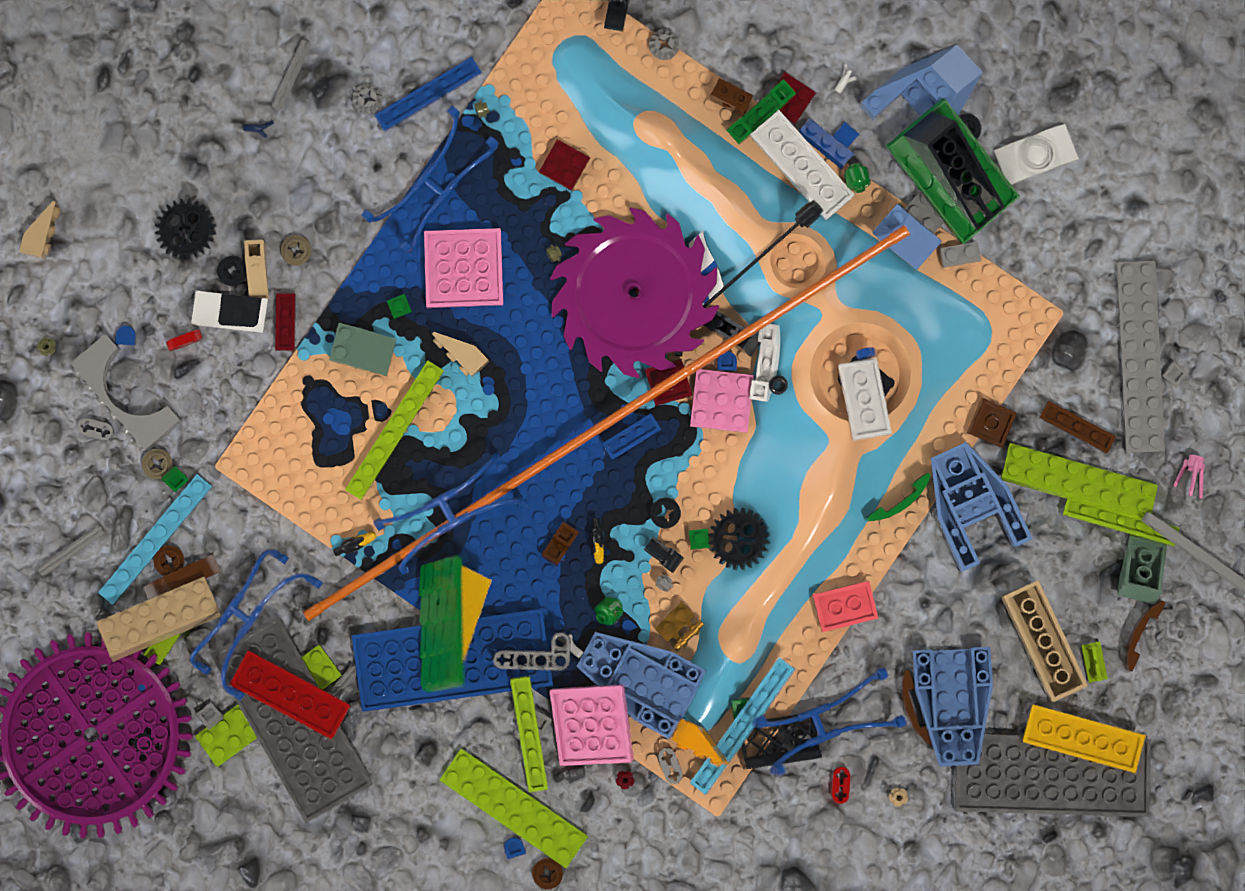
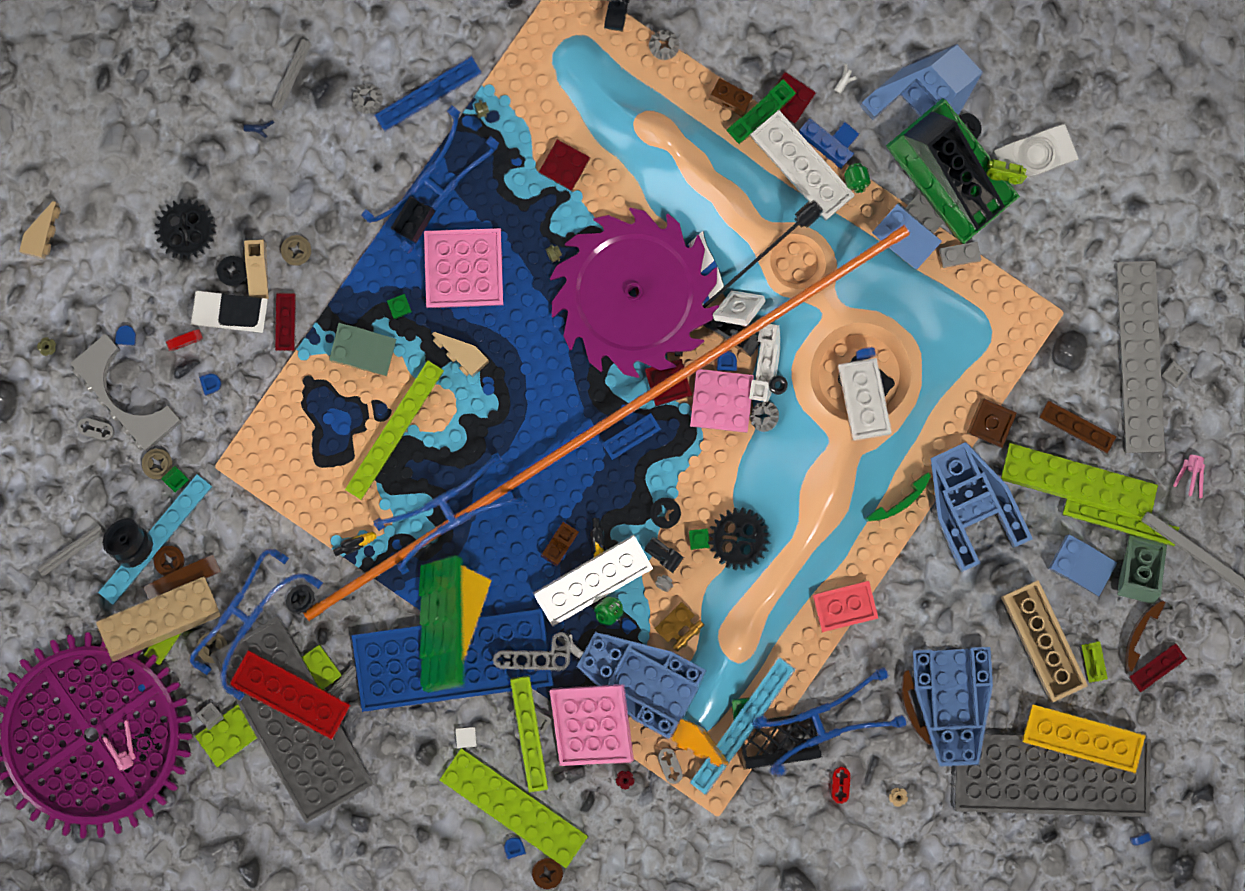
(122, 759): none -> bright pink plant
(127, 543): none -> black wheel
(205, 651): none -> dark tan gear
(210, 383): none -> blue tile
(293, 599): none -> black gear
(413, 219): none -> black bracket
(466, 737): none -> white tile
(593, 580): none -> white plate
(739, 308): none -> white plate
(769, 422): none -> light grey gear
(1014, 174): none -> lime hinge
(1082, 565): none -> medium blue slope
(1141, 839): none -> blue tile
(1157, 667): none -> dark red plate

